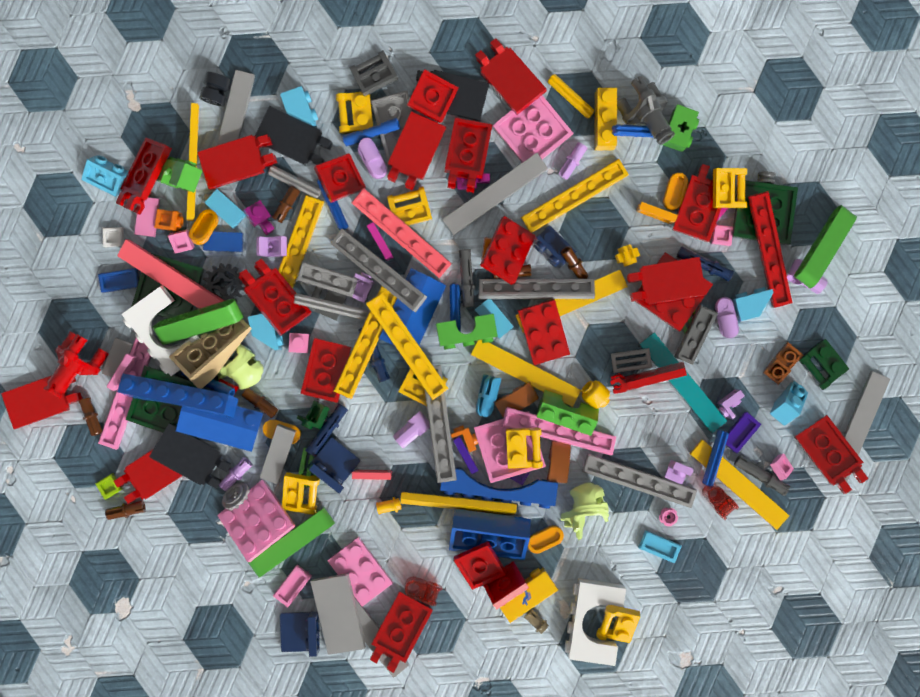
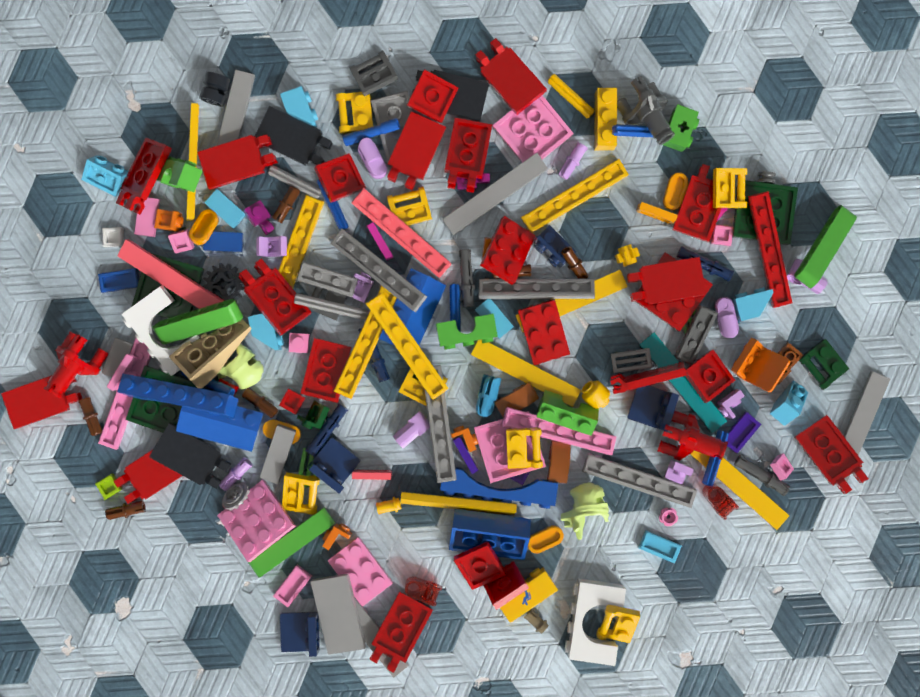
(292, 401): none -> red plate
(330, 536): none -> orange bracket
(653, 407): none -> dark blue bracket
(690, 439): none -> red wheel
(709, 376): none -> red plate
(760, 365): none -> orange bracket

